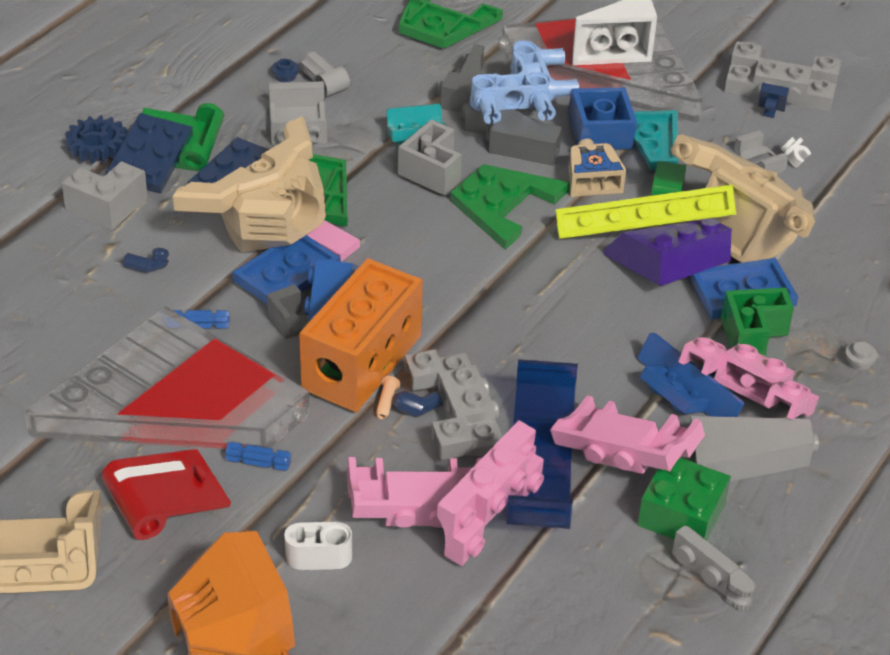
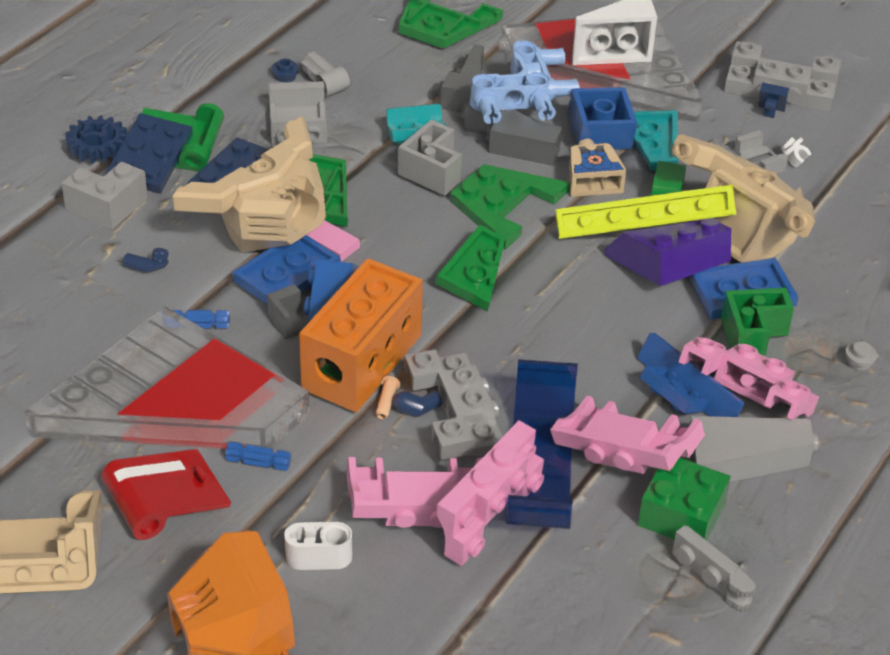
(474, 267): none -> green wing

